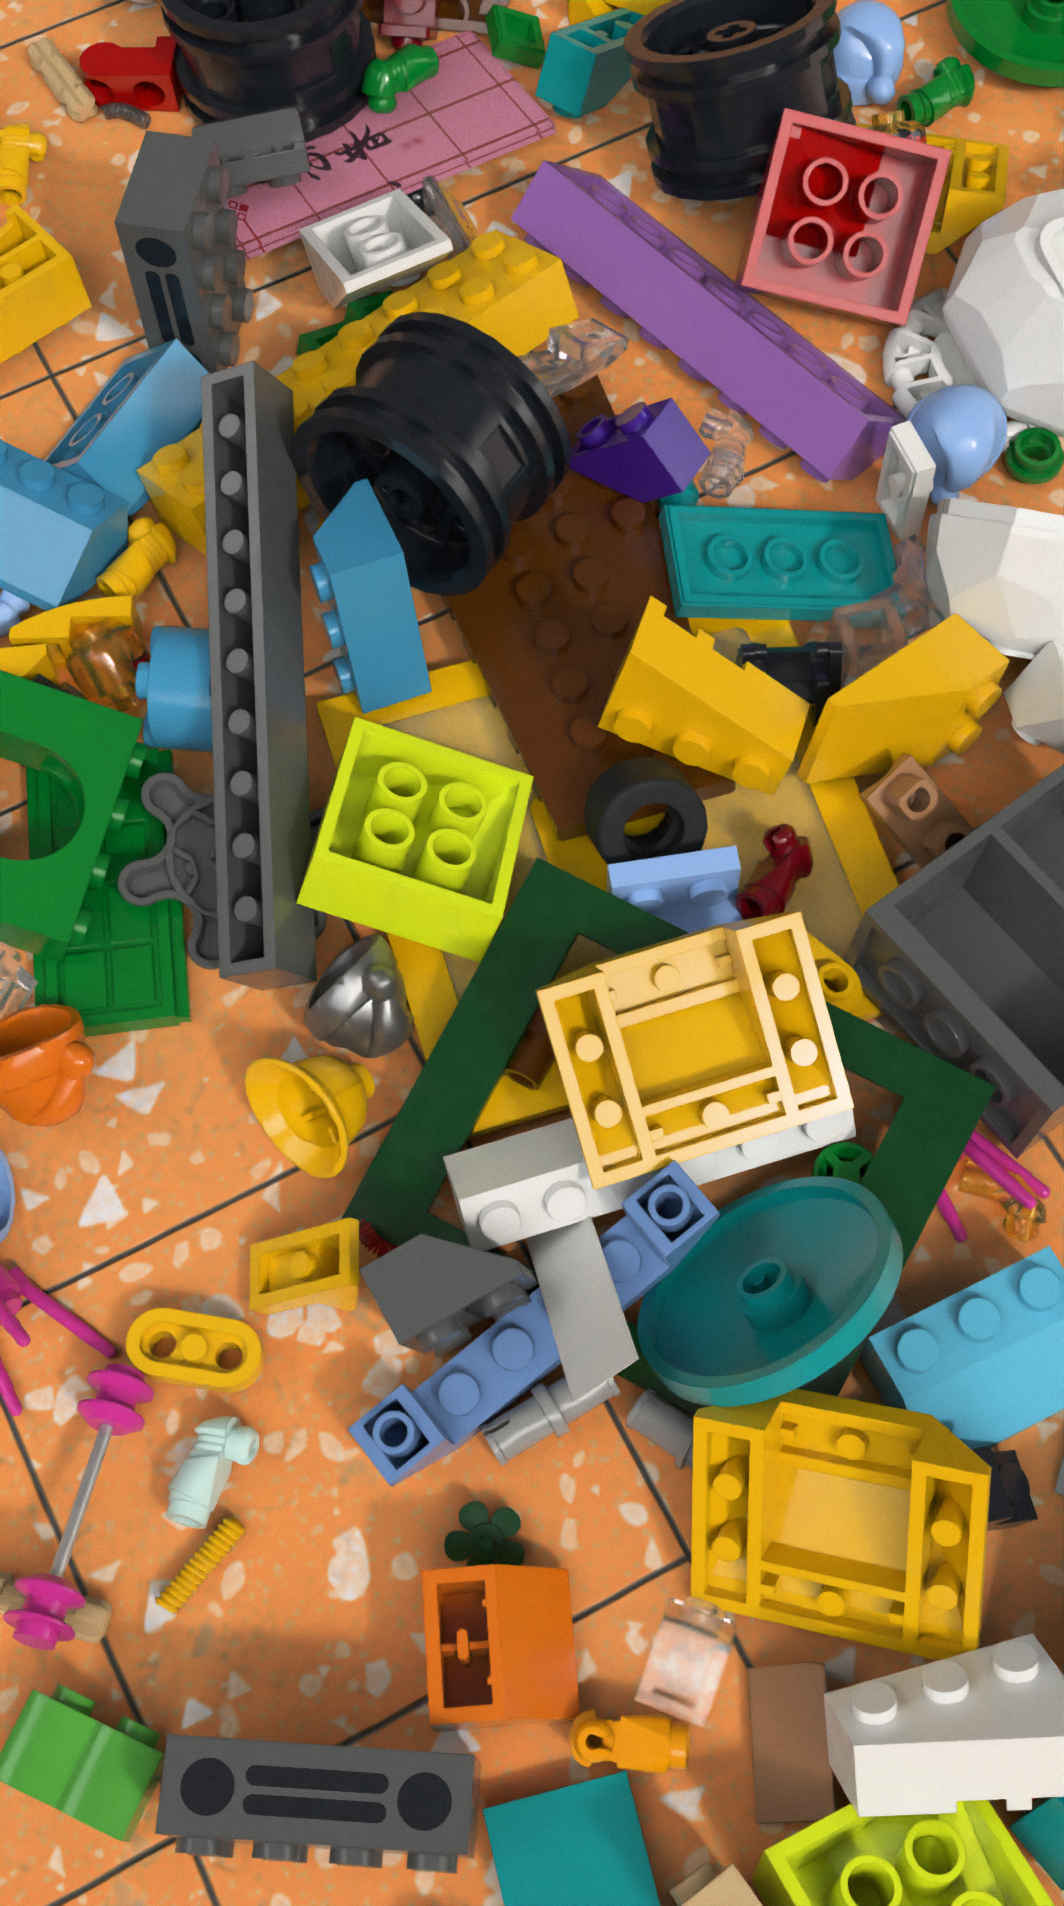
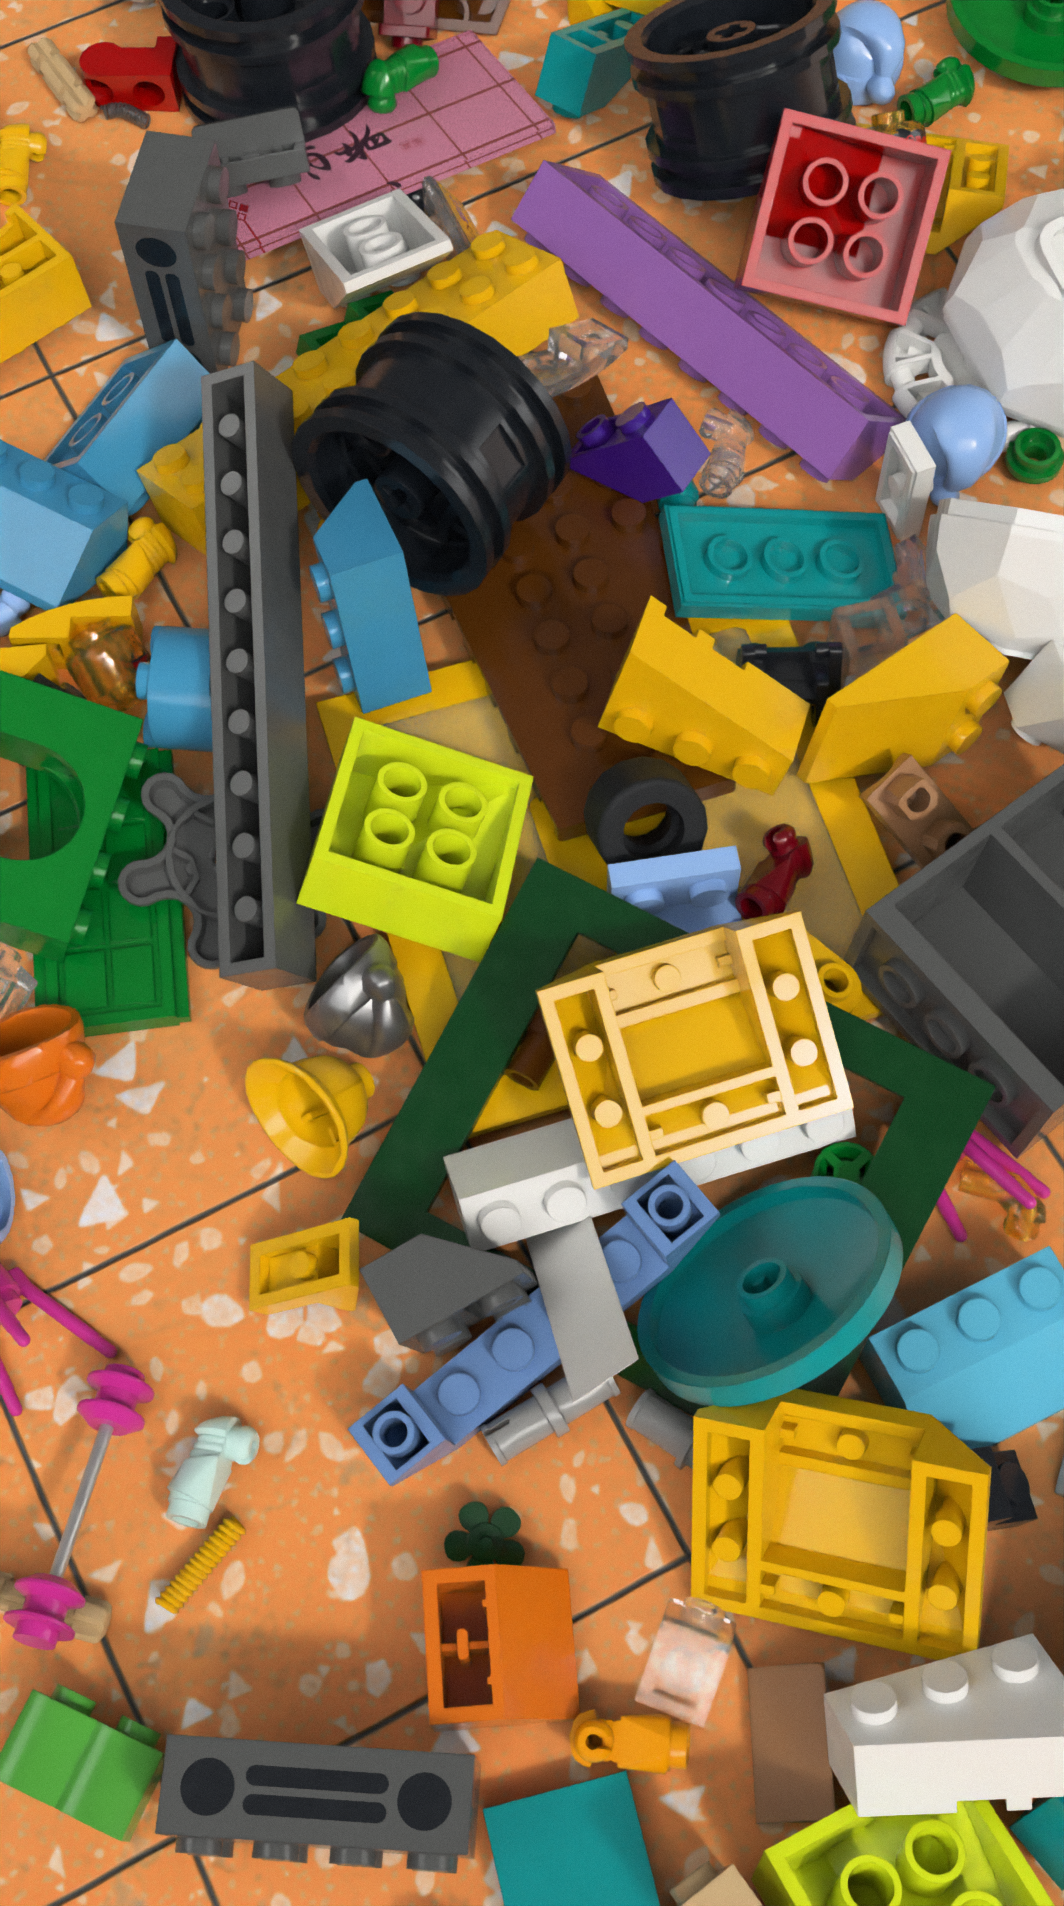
(198, 1349): yellow plate -> none
(375, 1240): red leg -> none
(515, 36): green tile -> none

